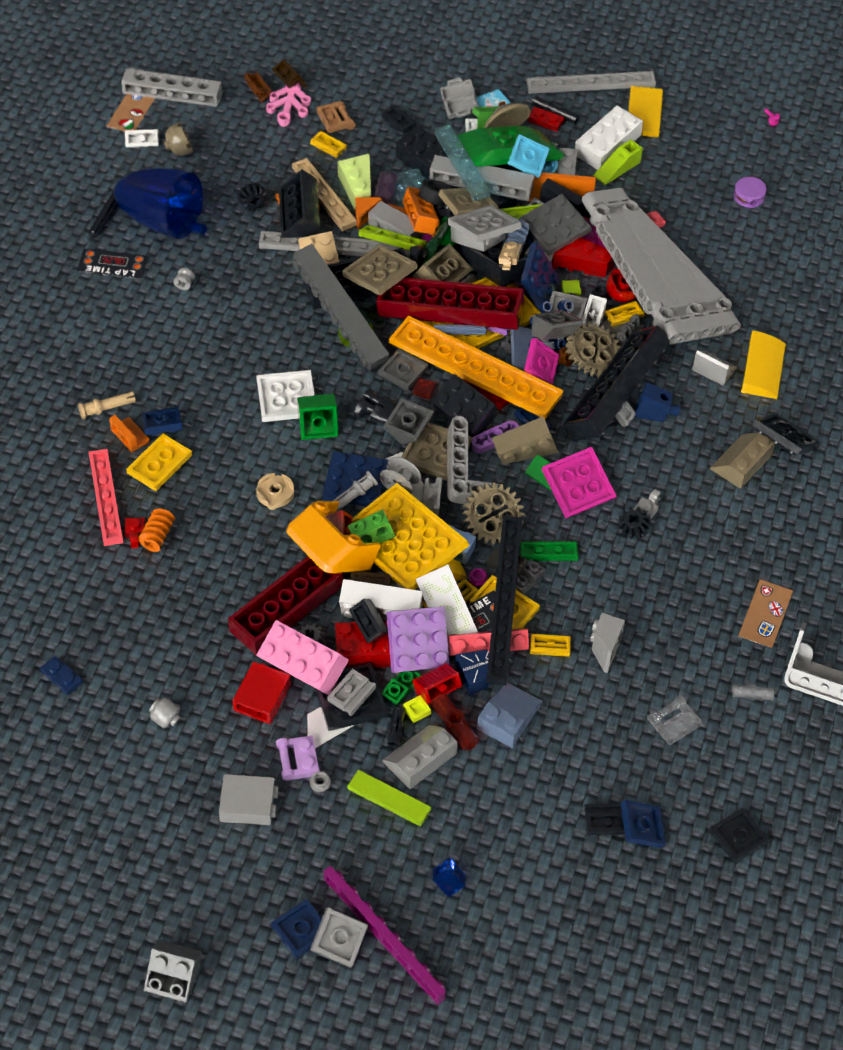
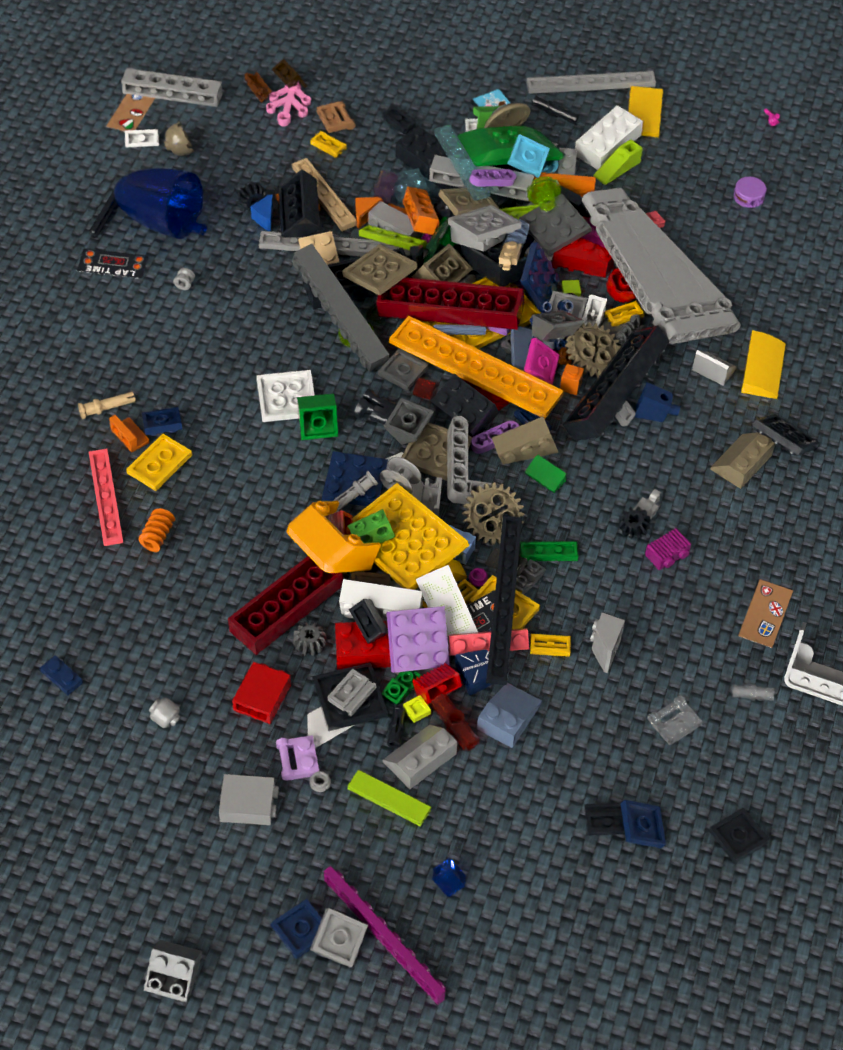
(133, 529): red plate -> none
(262, 212): none -> blue slope
(278, 499): tan plate -> none
(302, 657): bright pink brick -> none
(355, 177): yellowish green wedge -> none
(430, 191): black tyre -> none
(459, 98): light grey piece -> none
(483, 177): none -> medium lavender beam
(542, 191): none -> clear neon green tile
(545, 119): red plate -> none
(571, 379): none -> orange brick
(578, 482): dark pink plate -> none
(600, 291): black plate -> none
(668, 549): none -> magenta brick

